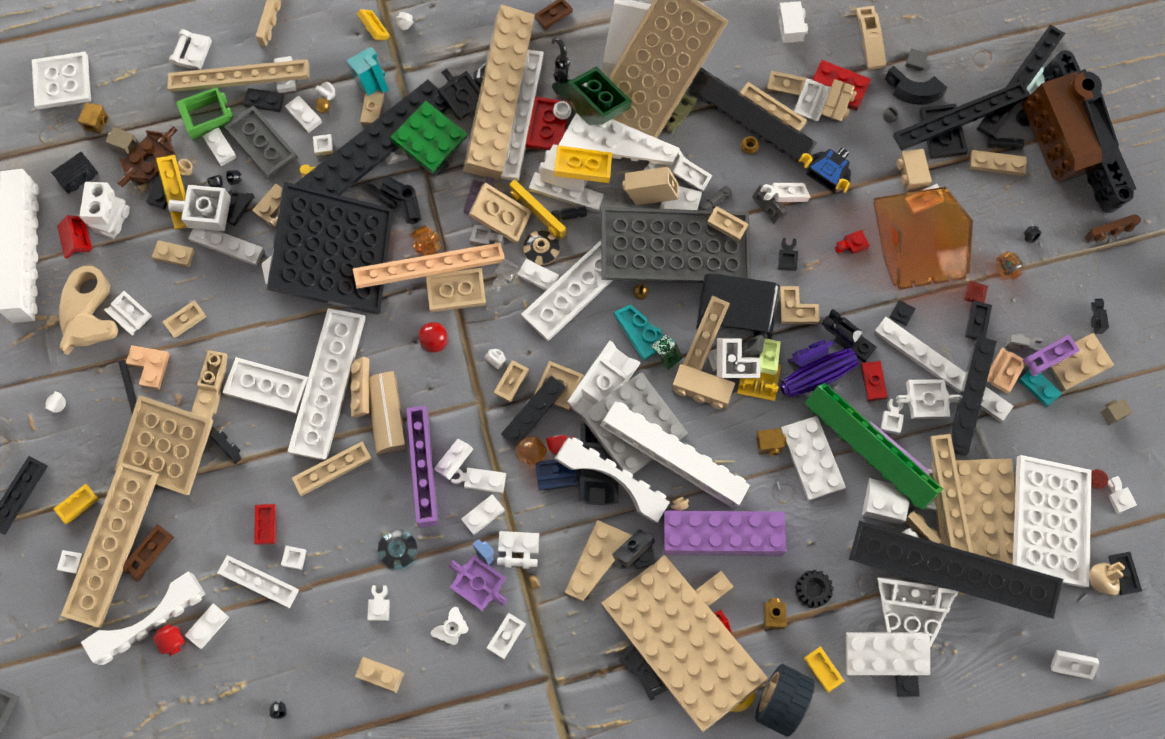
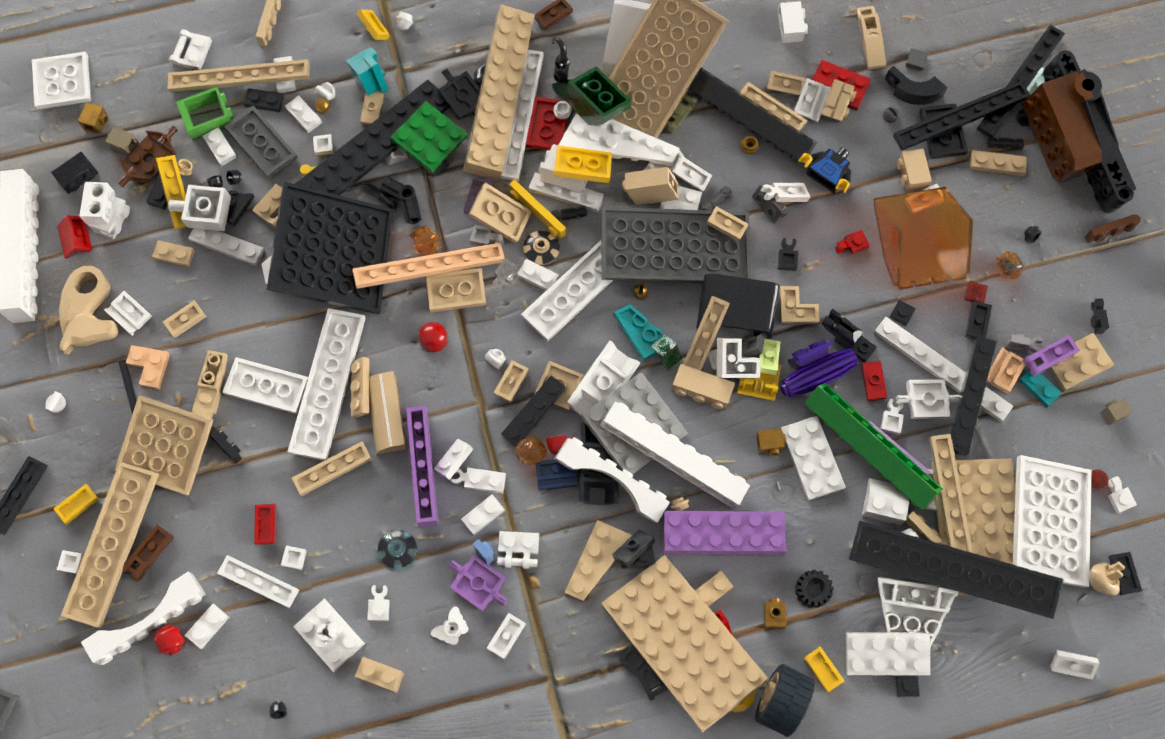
(329, 635): none -> white plate

